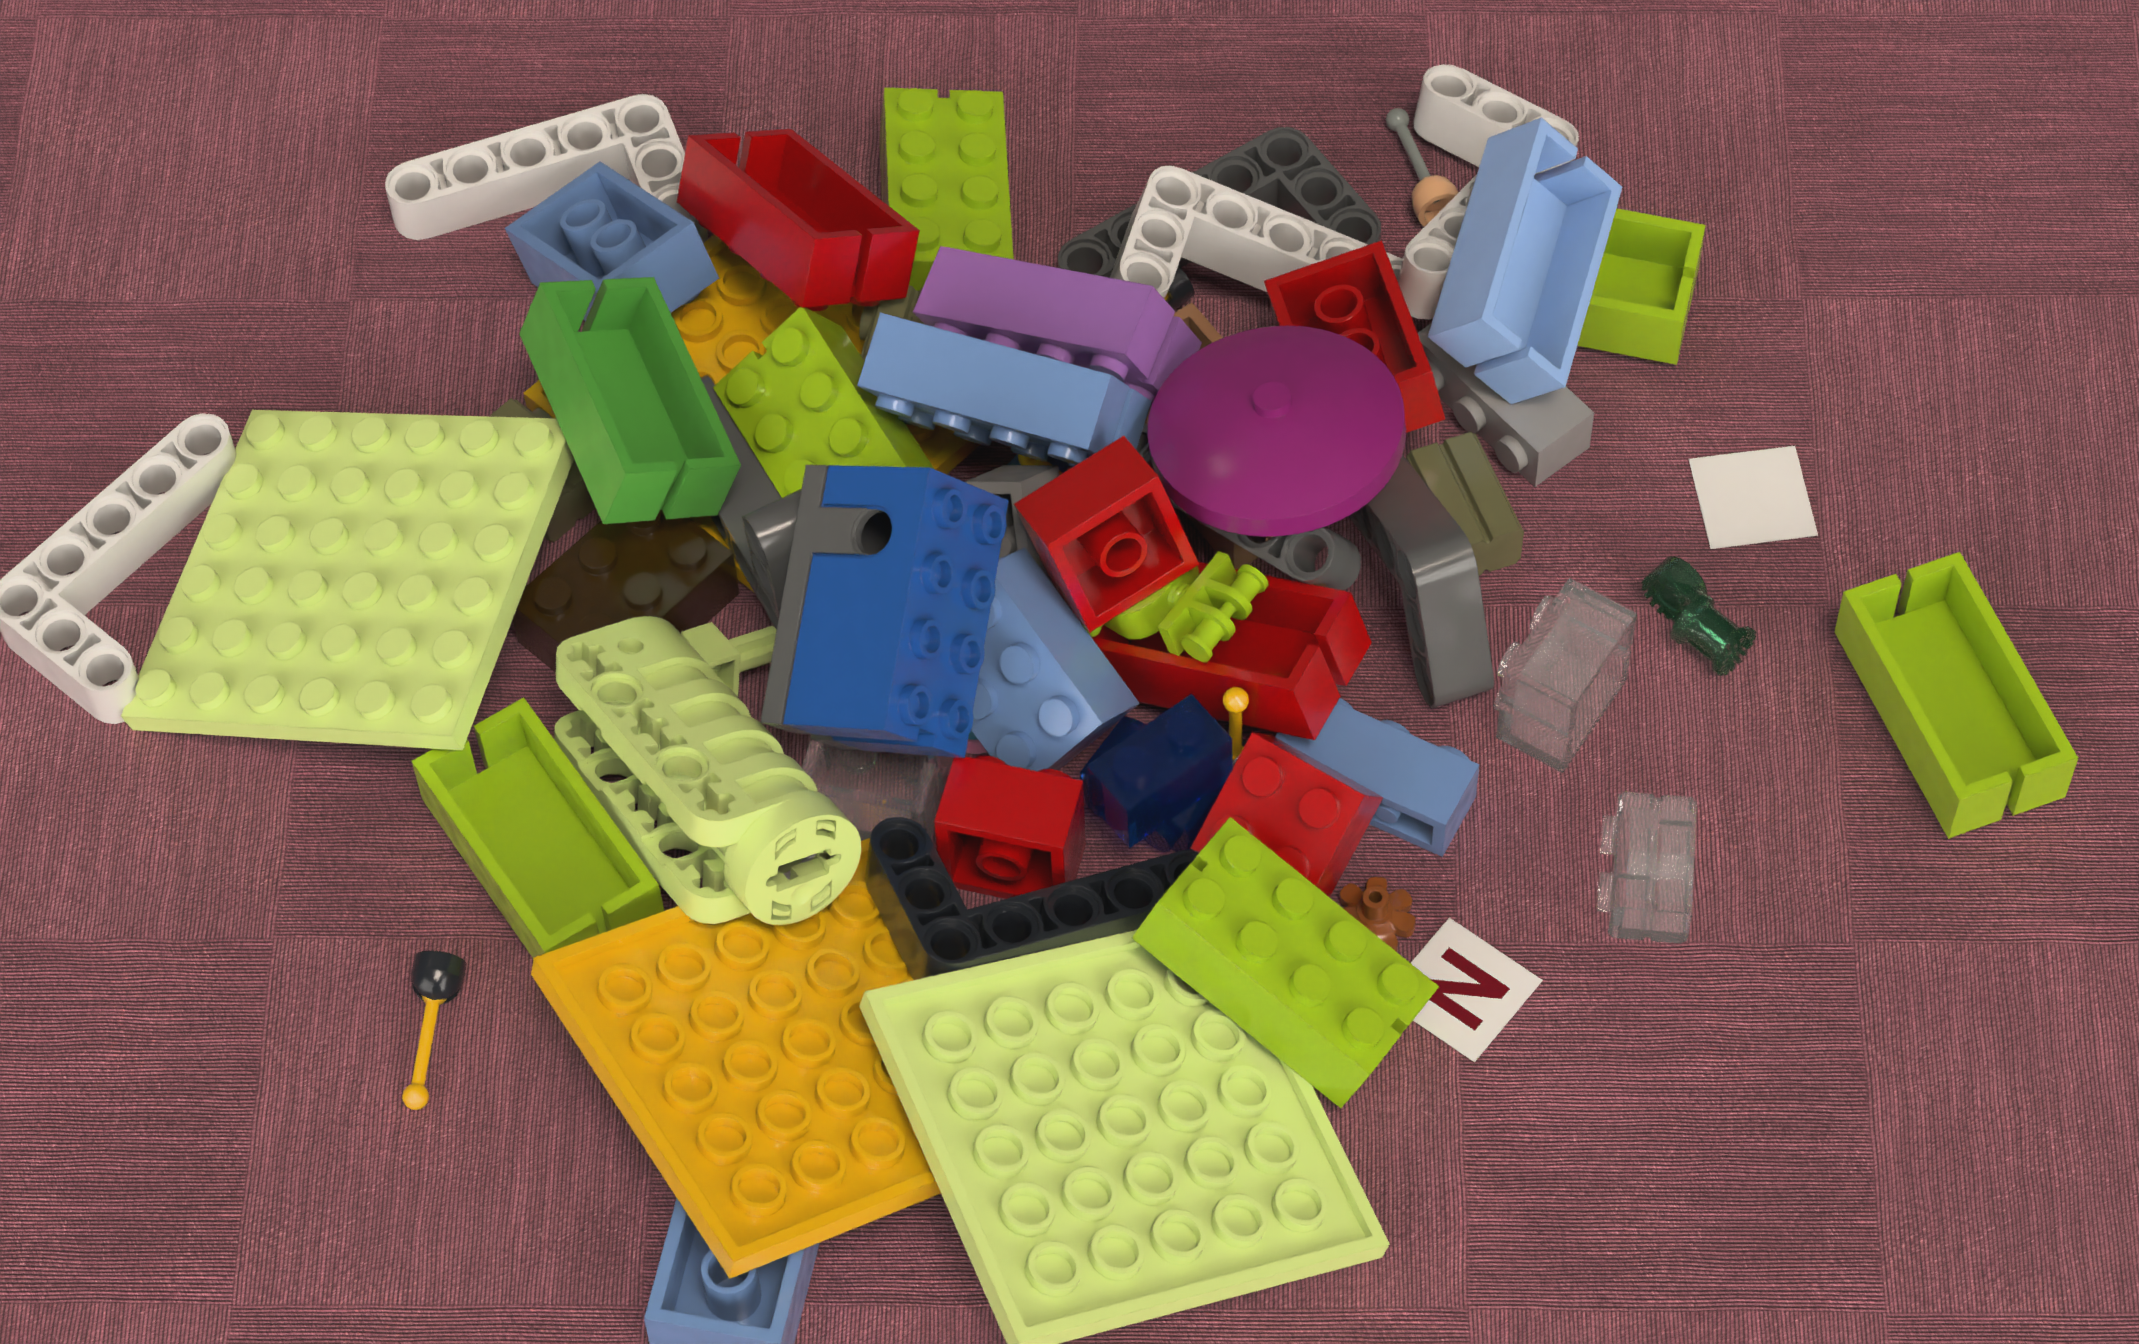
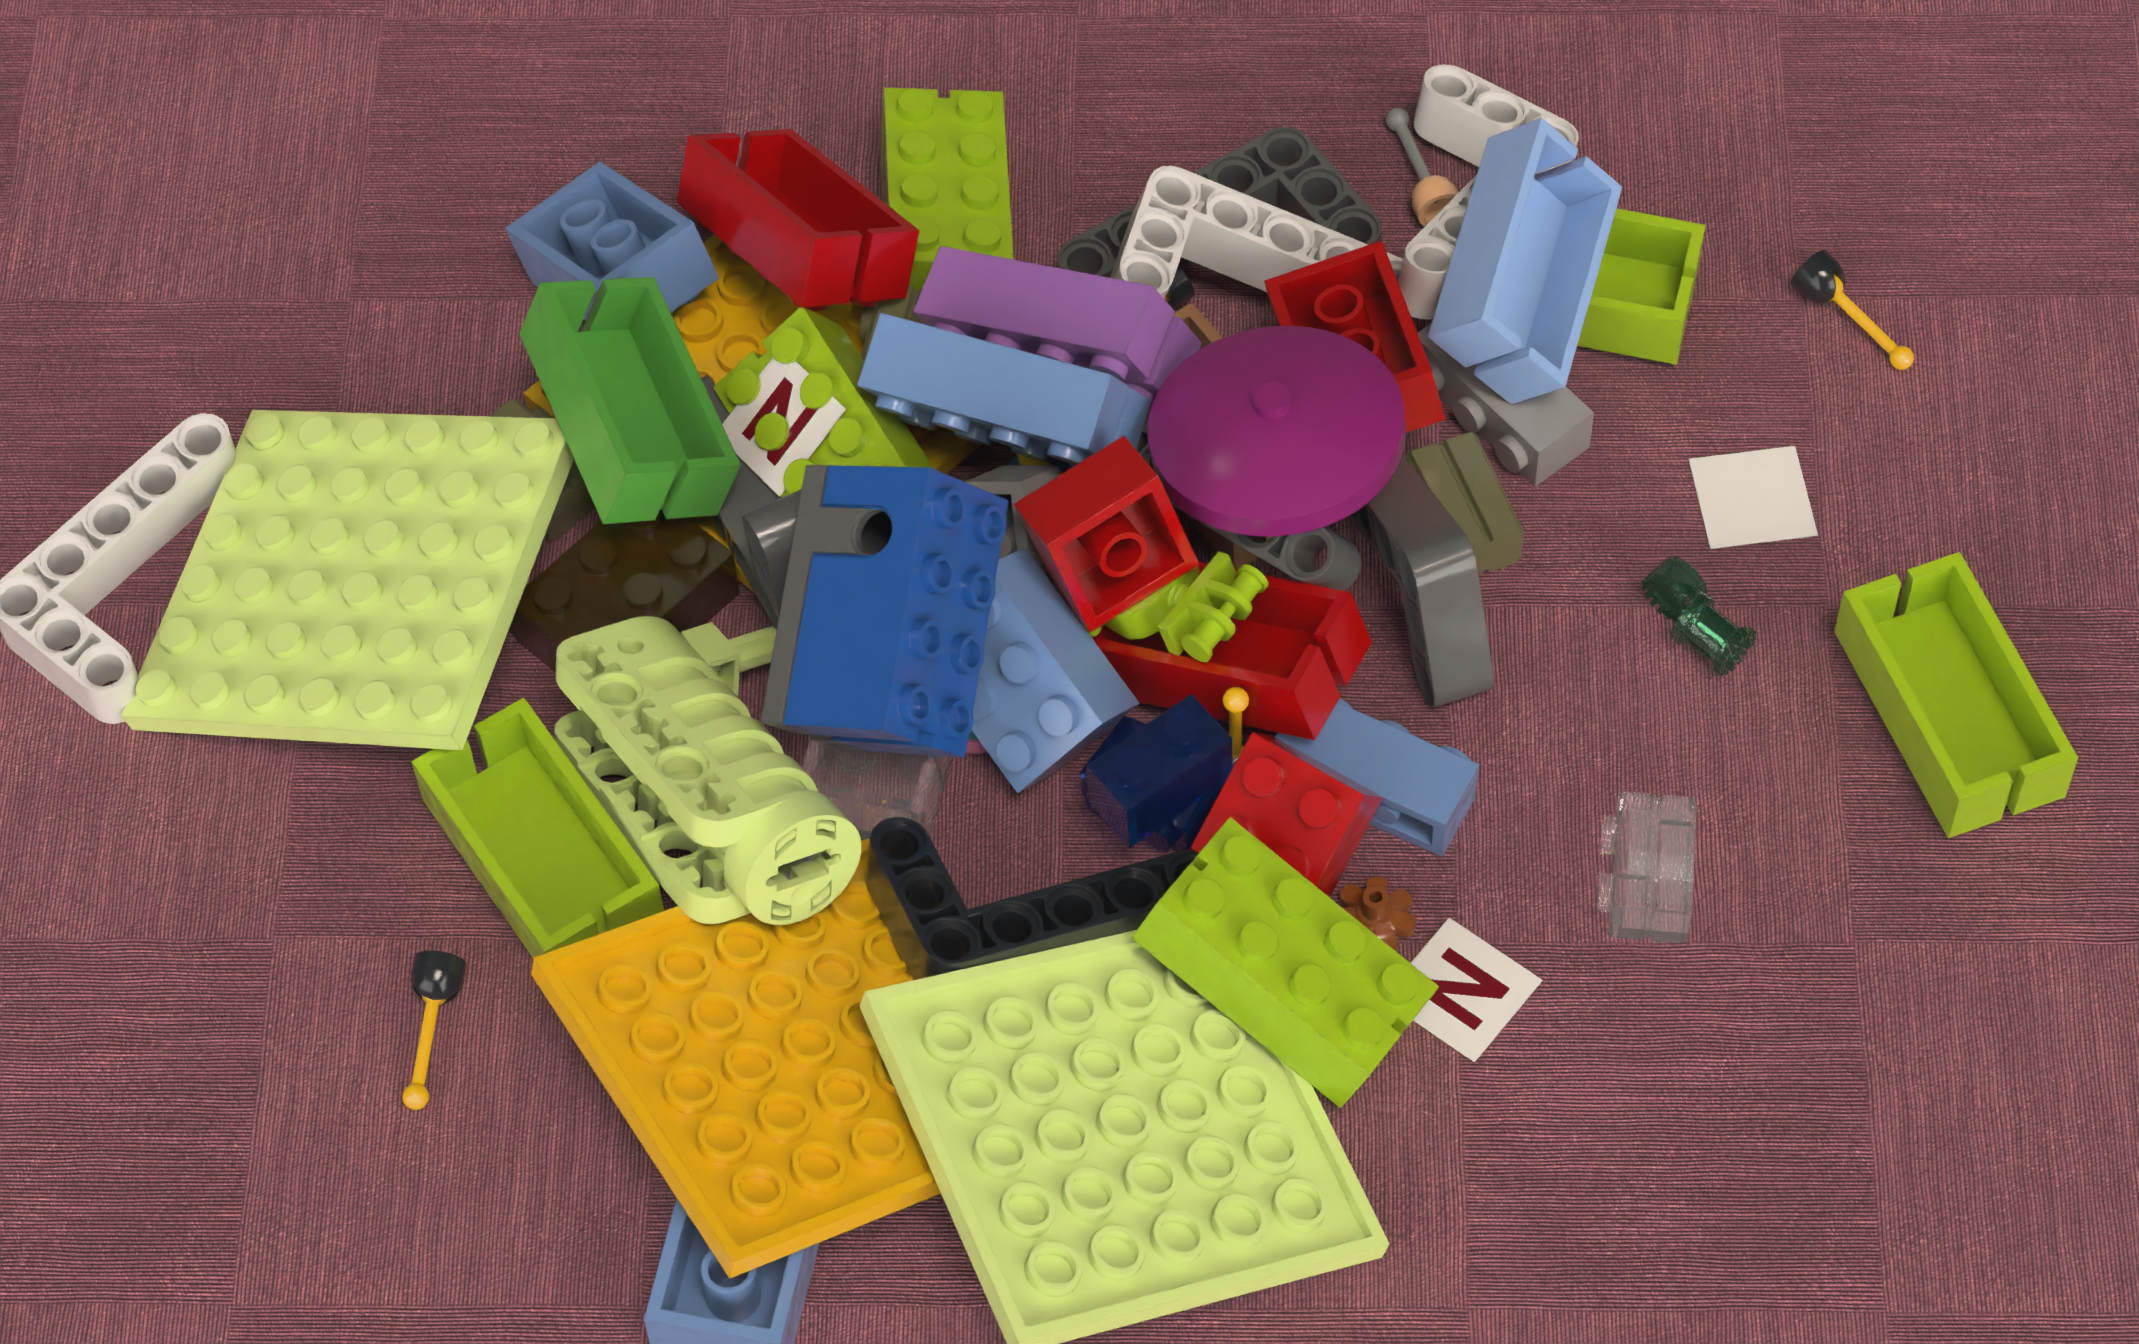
(536, 161): white beam -> none
(807, 426): none -> white sticker
(1009, 827): red brick -> none
(1563, 673): clear piece -> none
(1823, 280): none -> hinge

